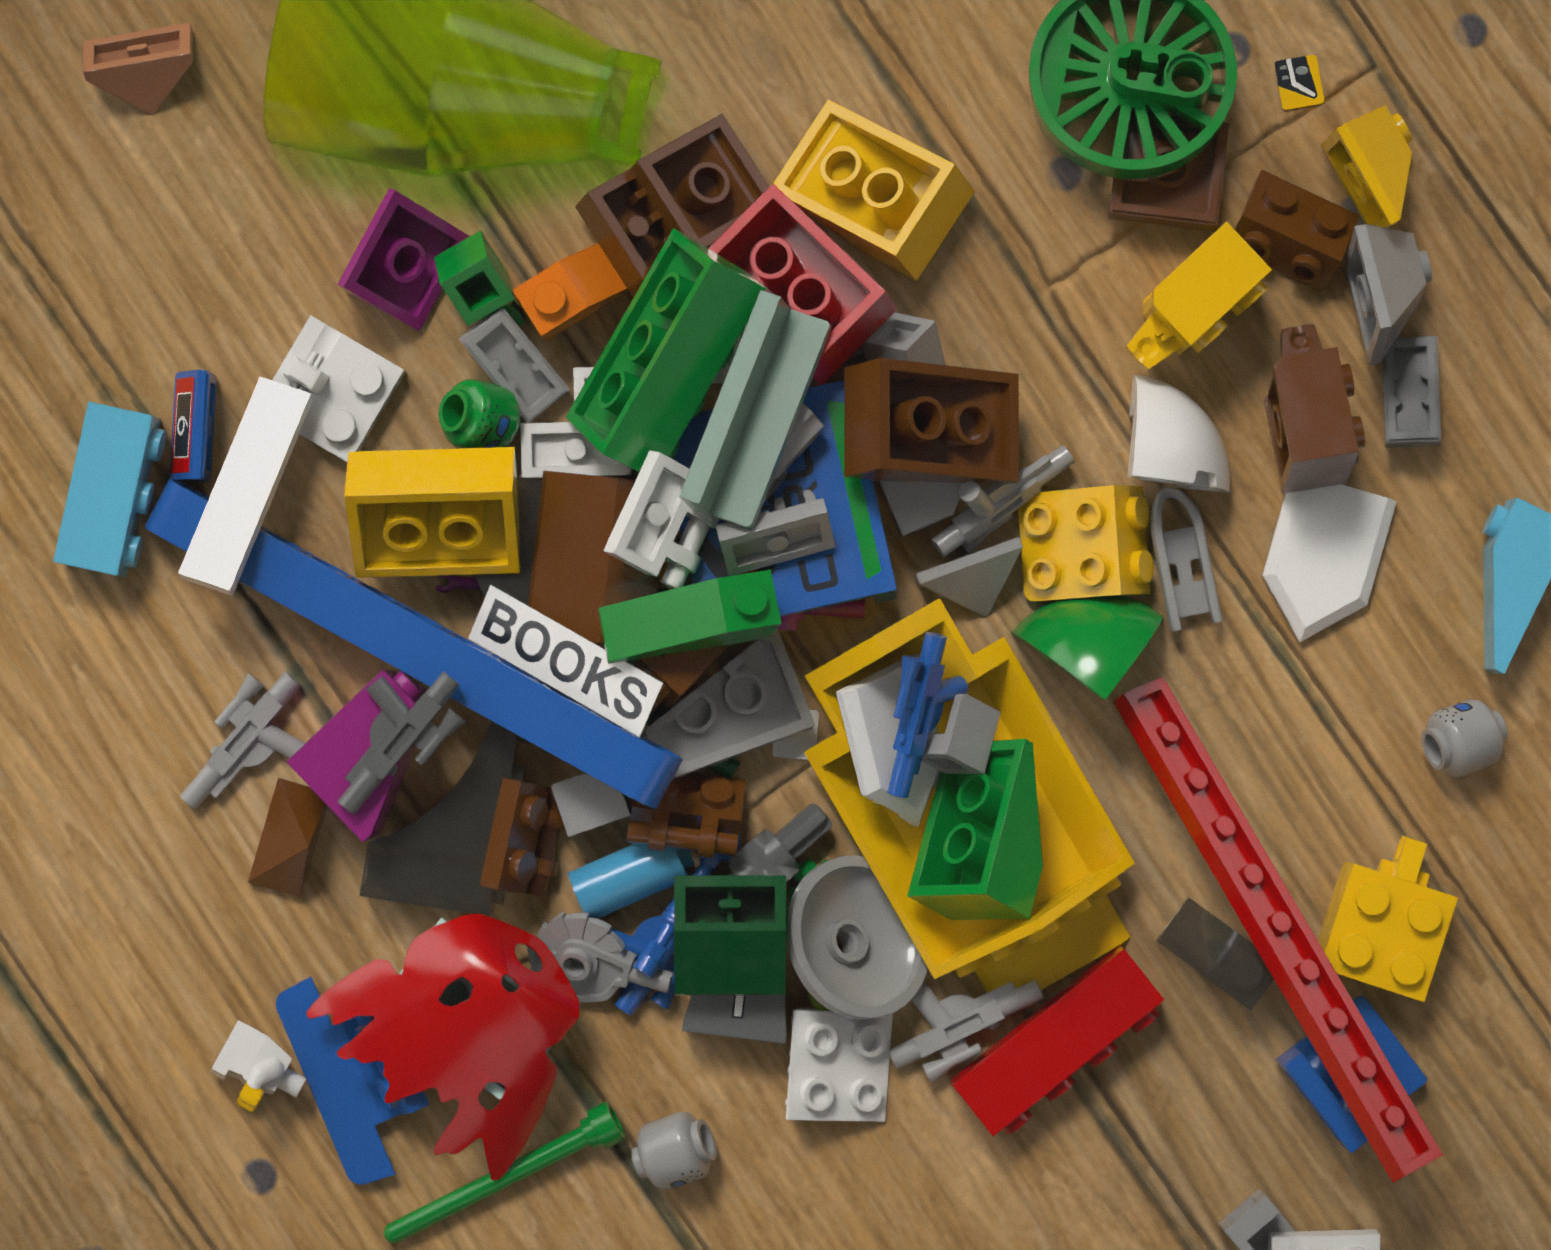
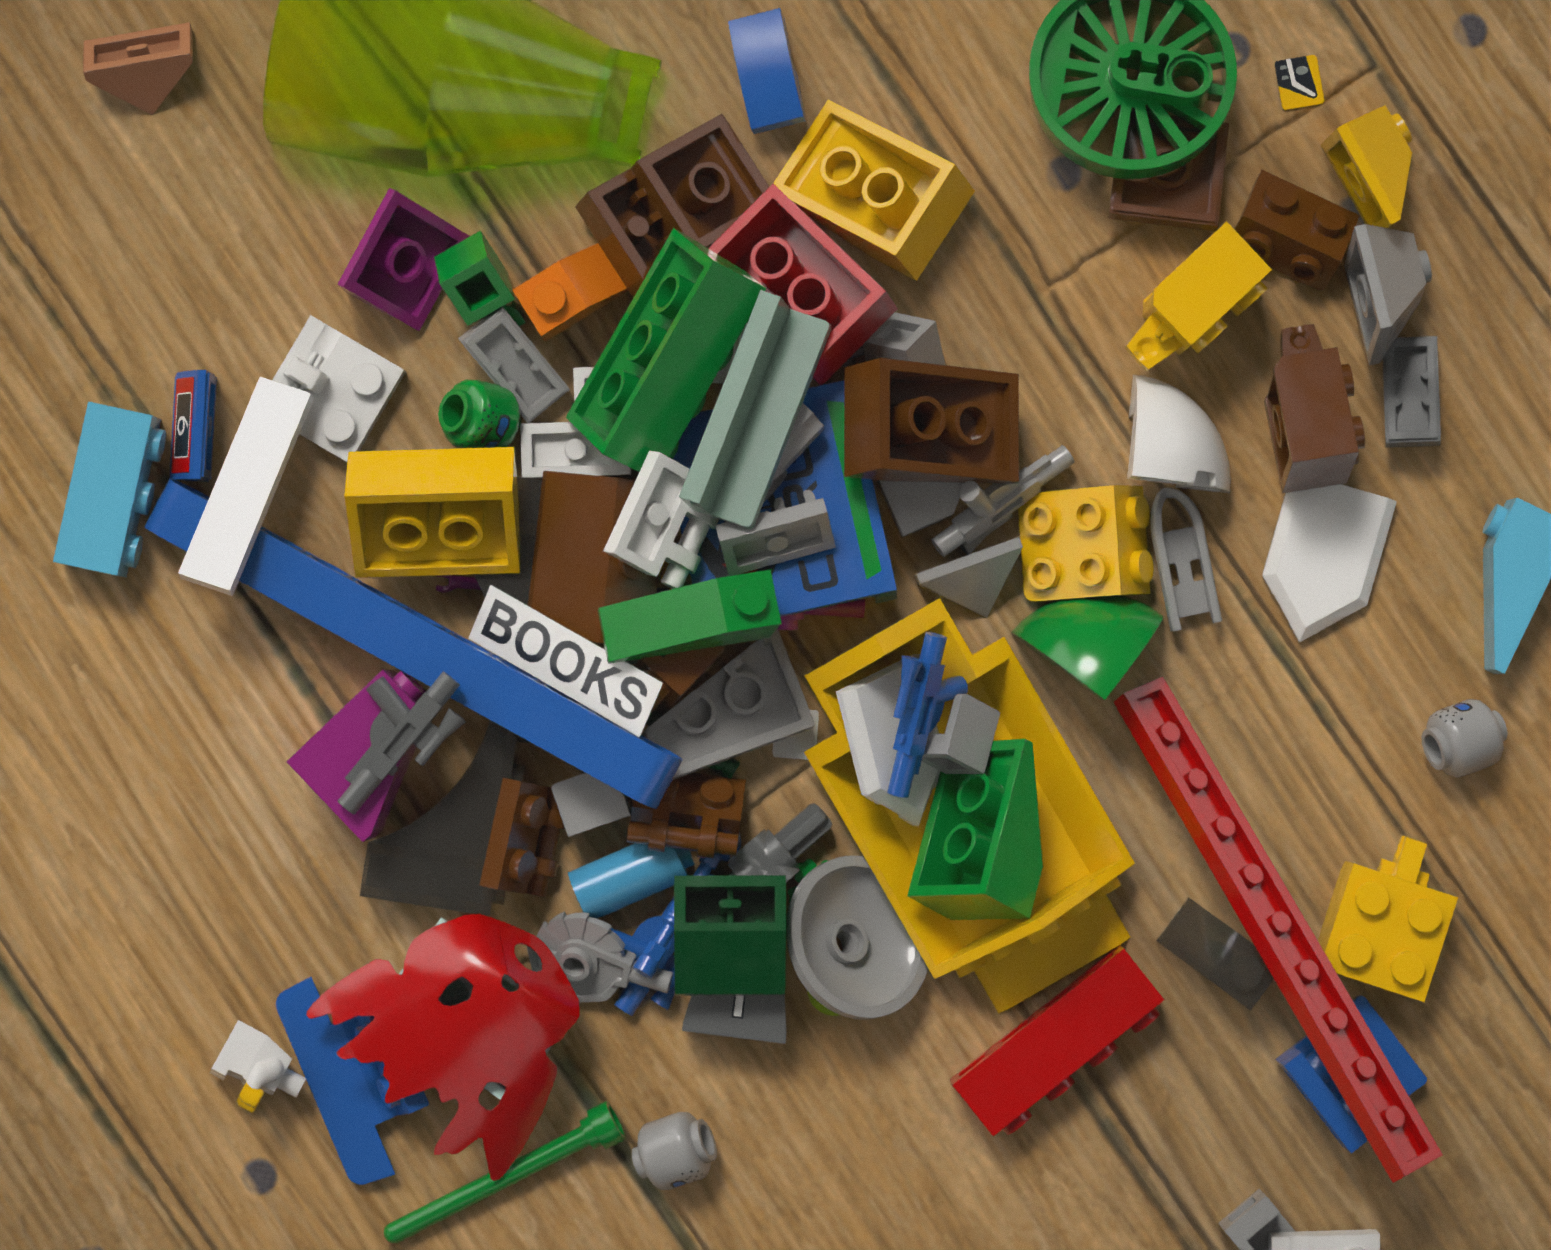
(250, 741): light grey piece -> none
(288, 838): reddish brown slope -> none
(766, 71): none -> blue slope
(838, 1067): white hinge -> none
(956, 1019): light grey piece -> none

